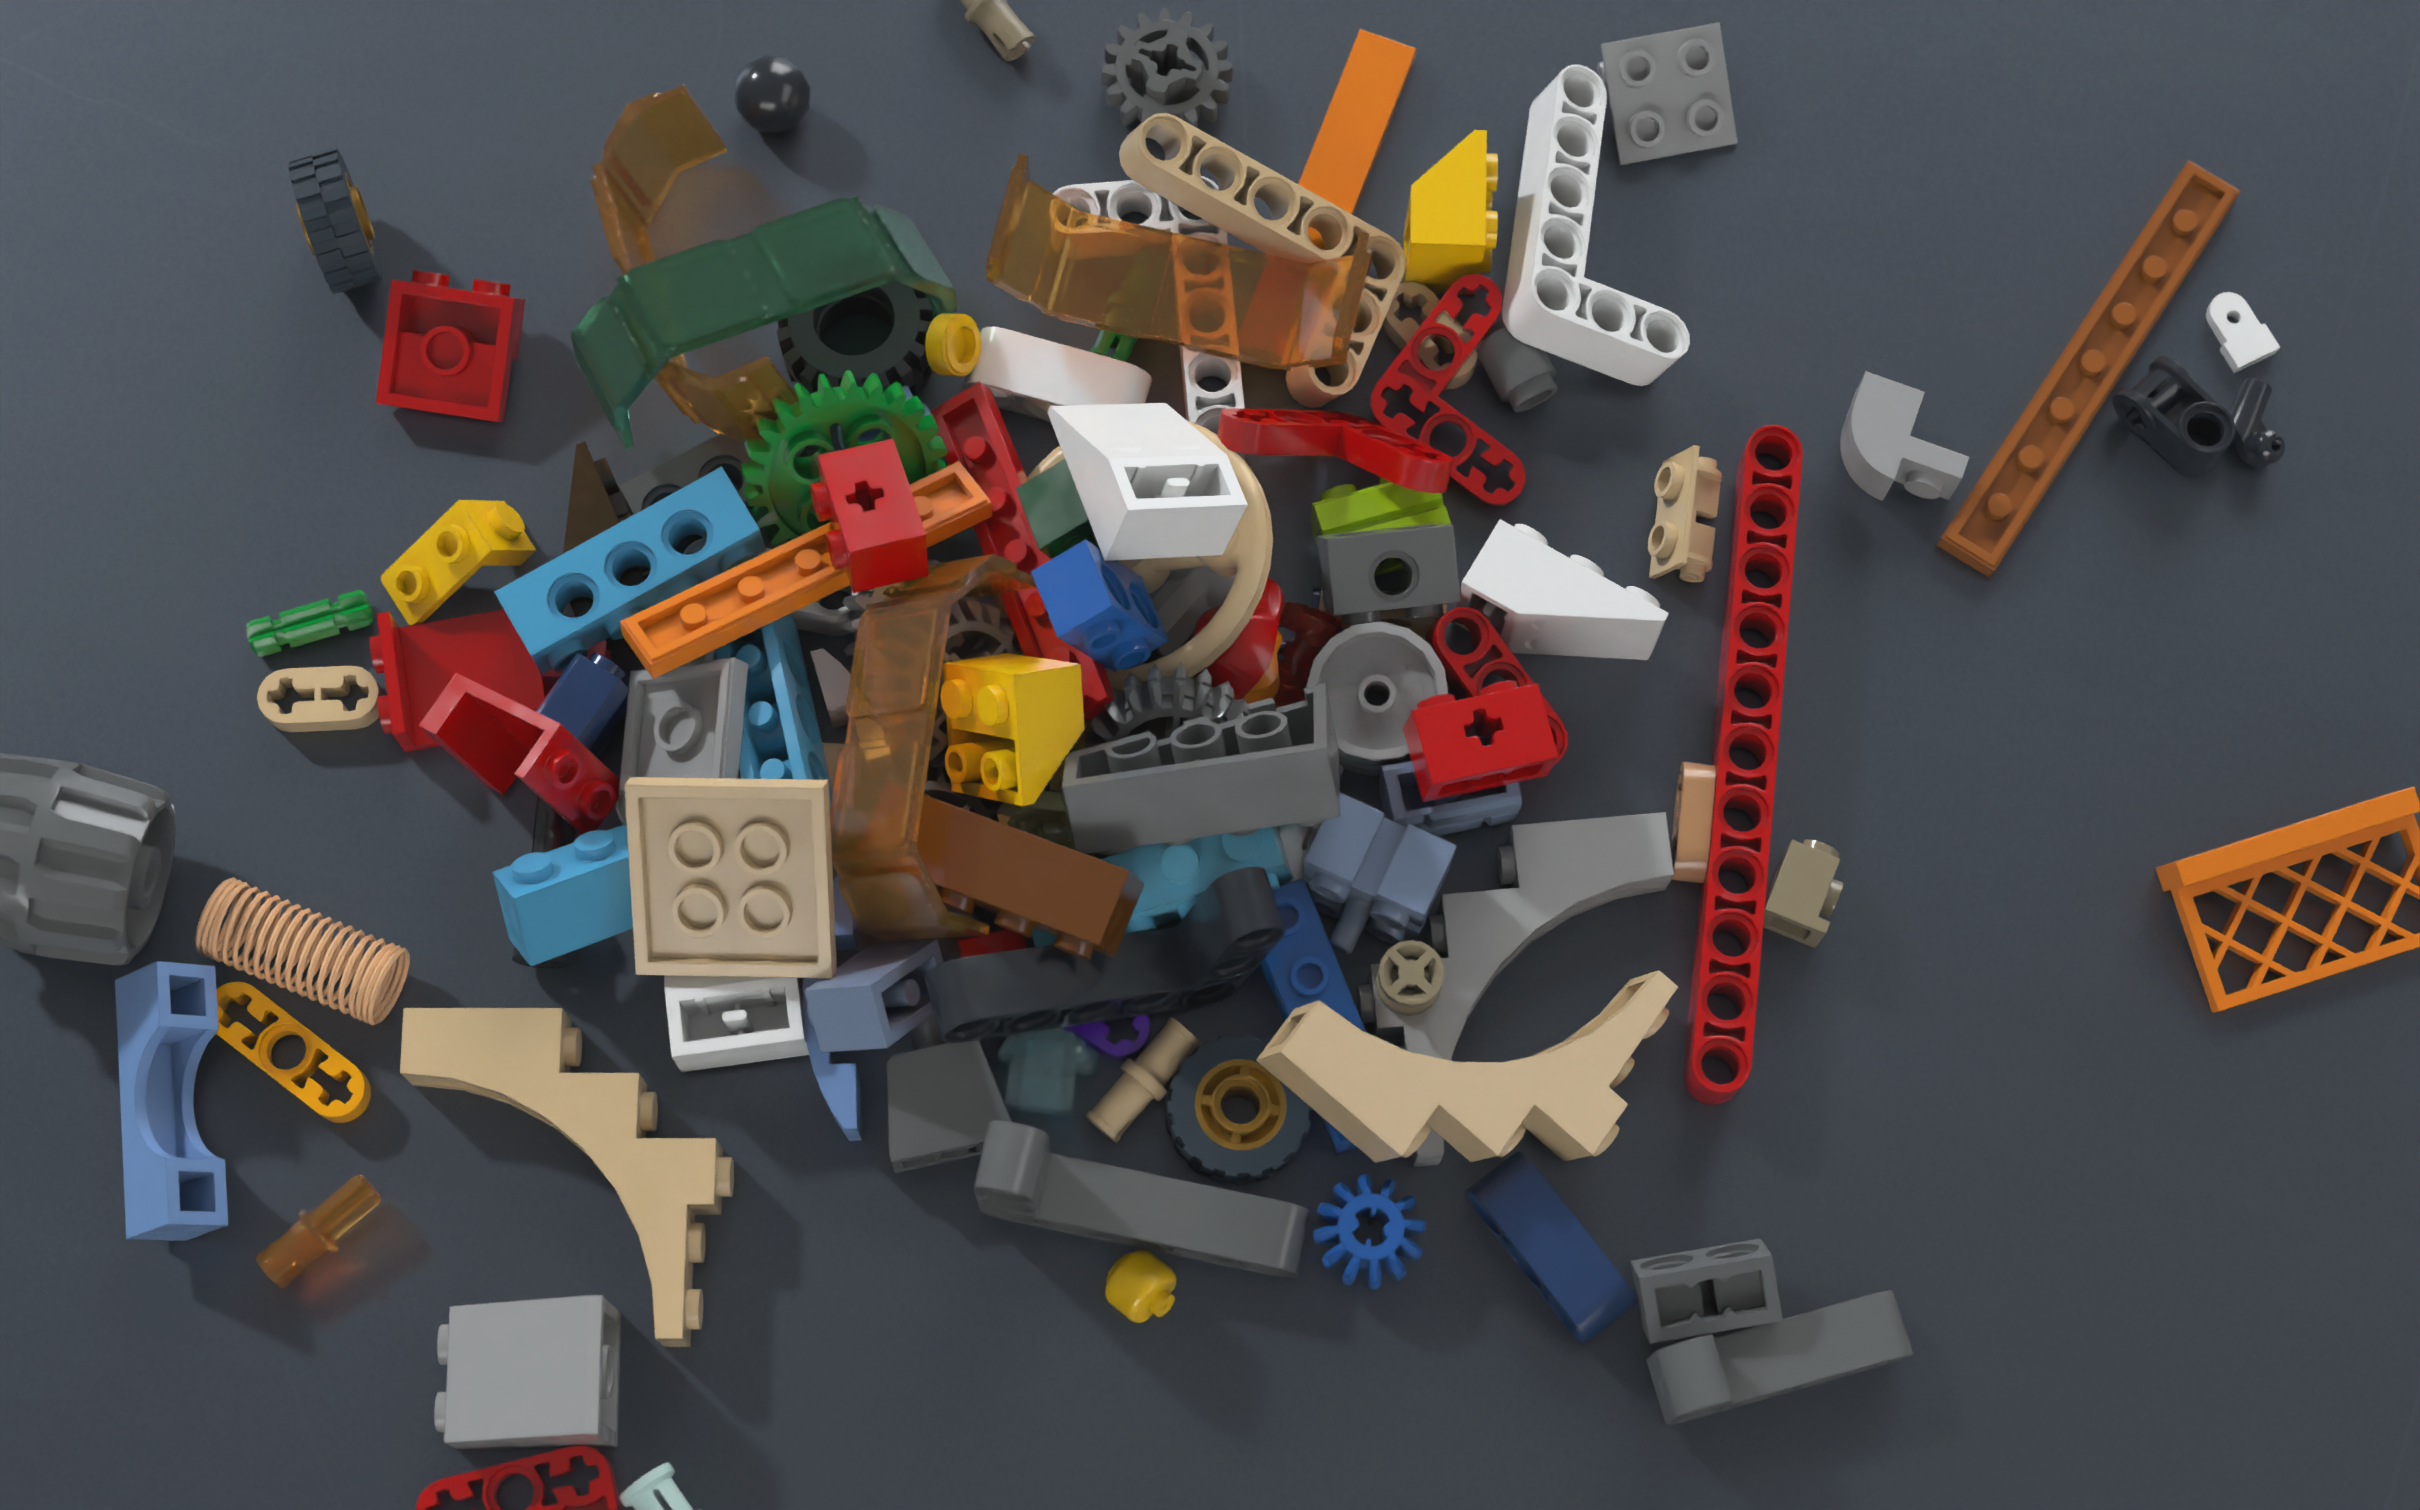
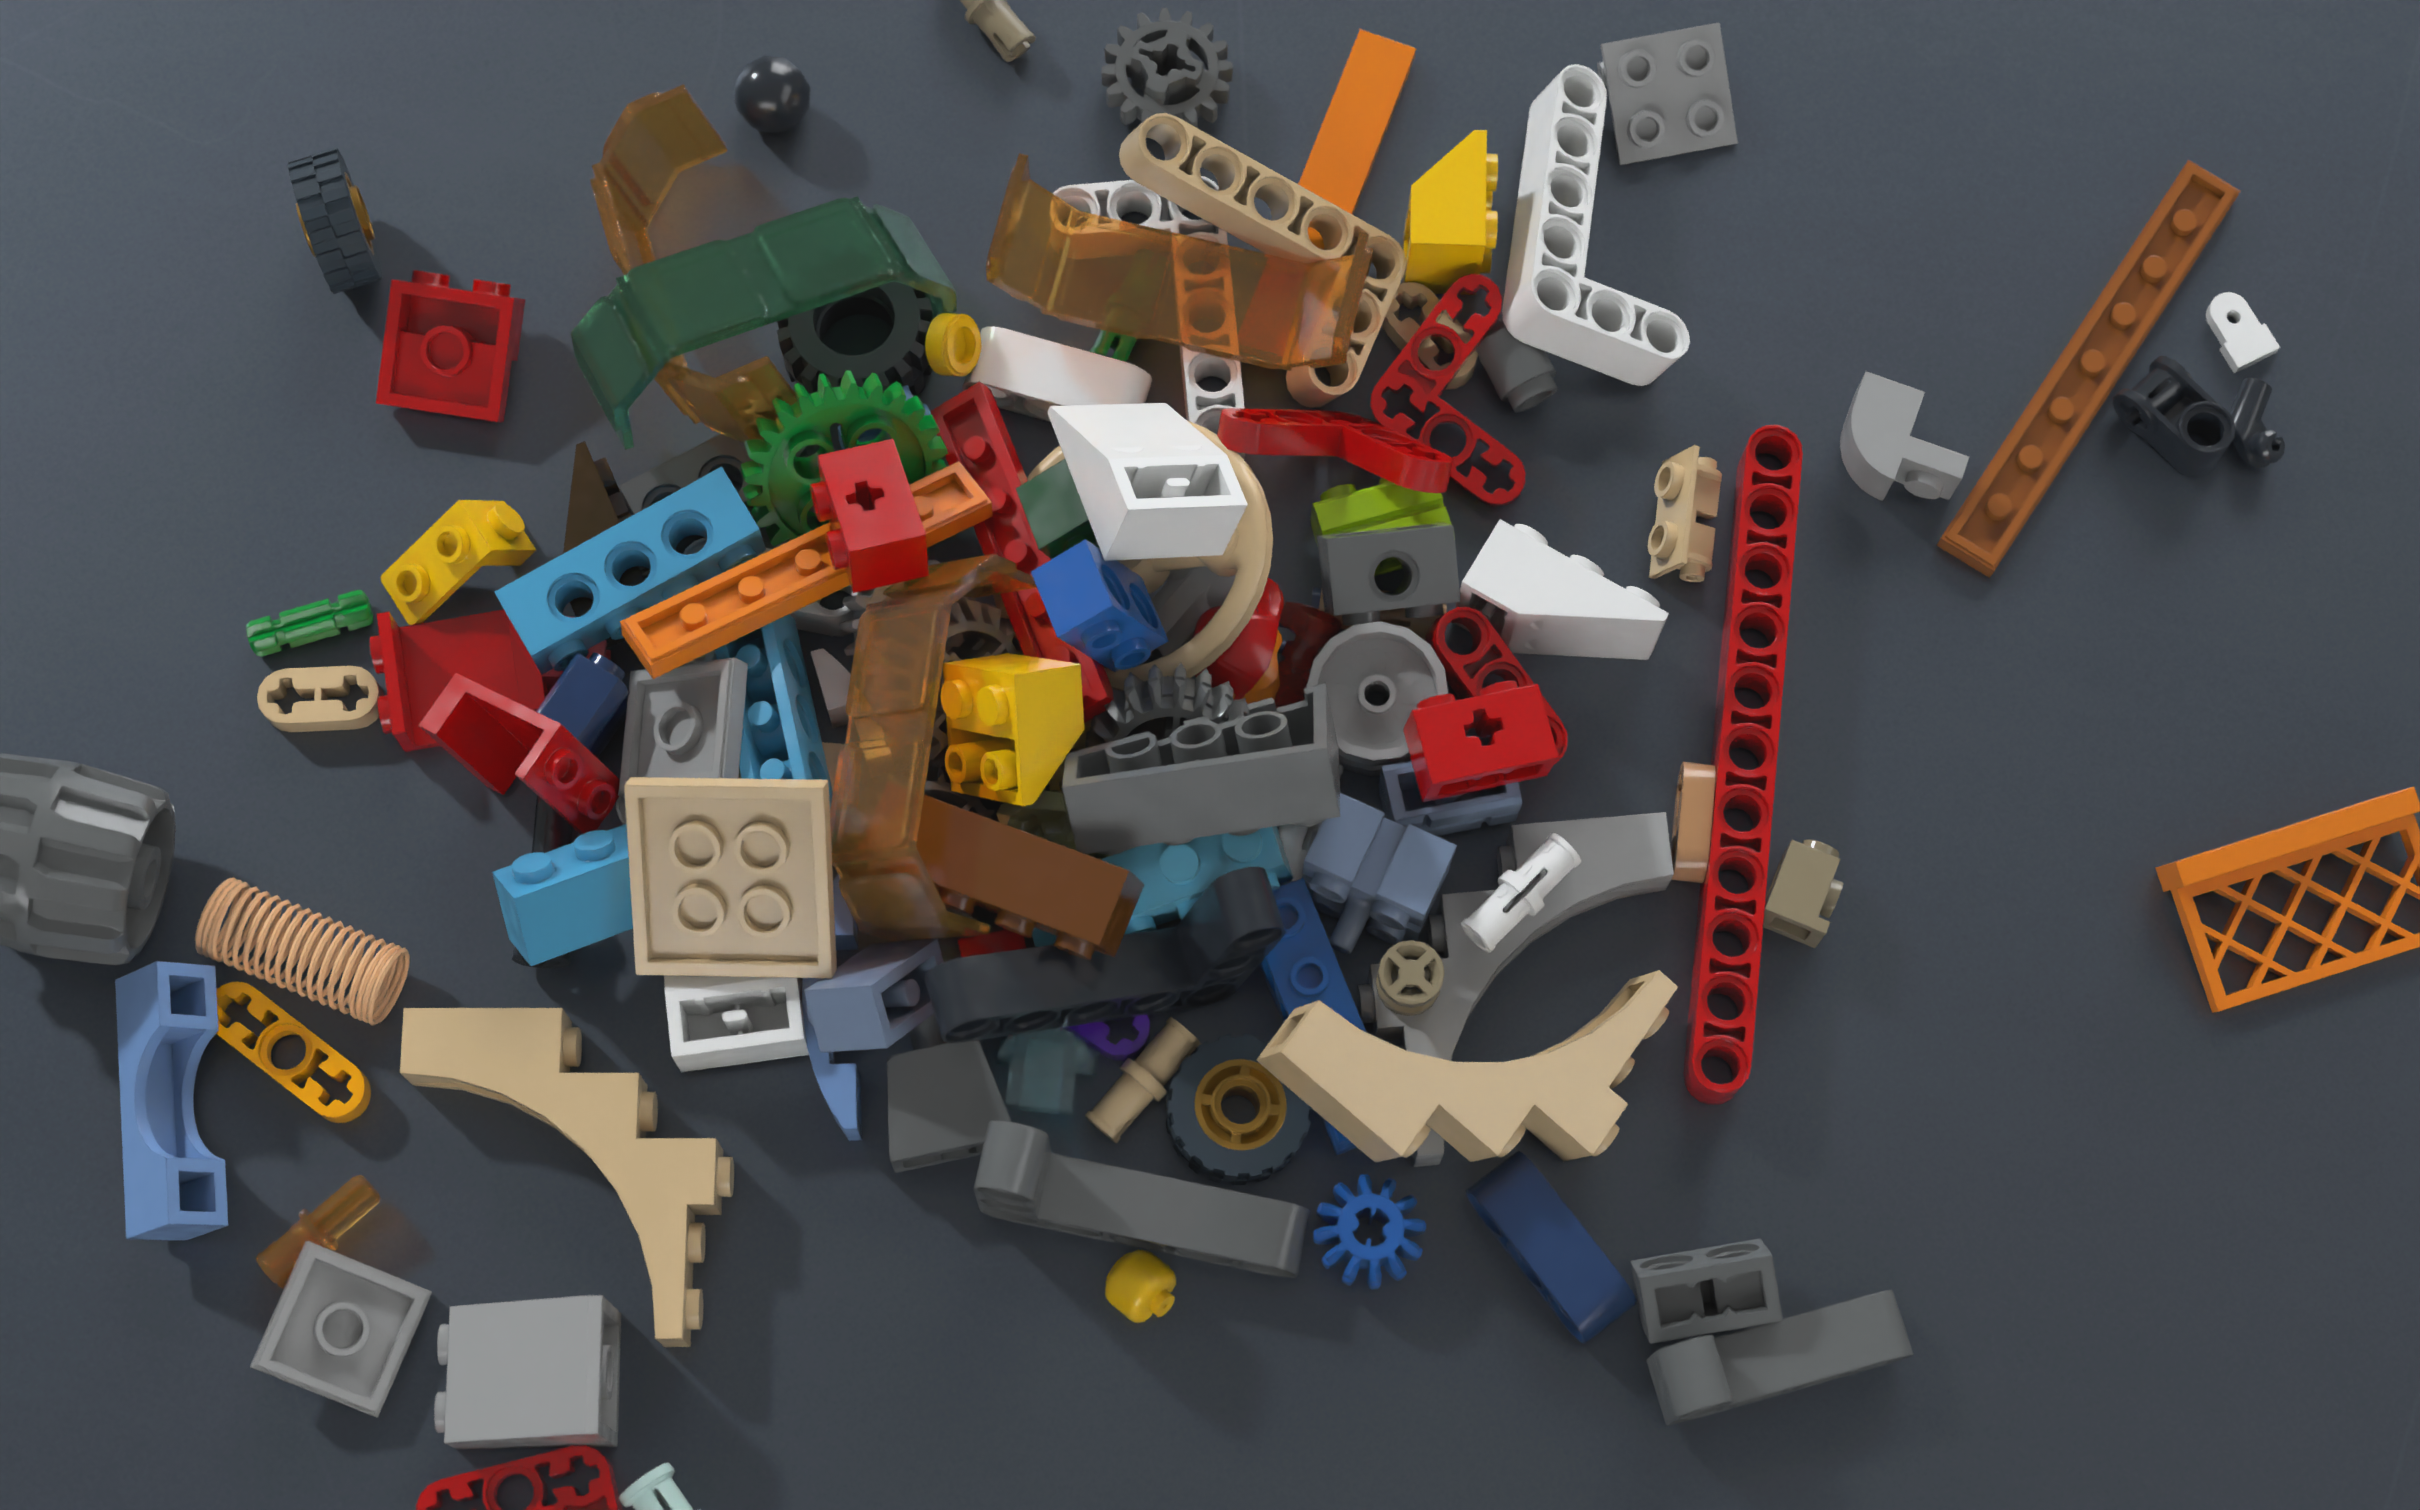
(341, 1329): none -> light grey tile
(1551, 862): none -> white pin

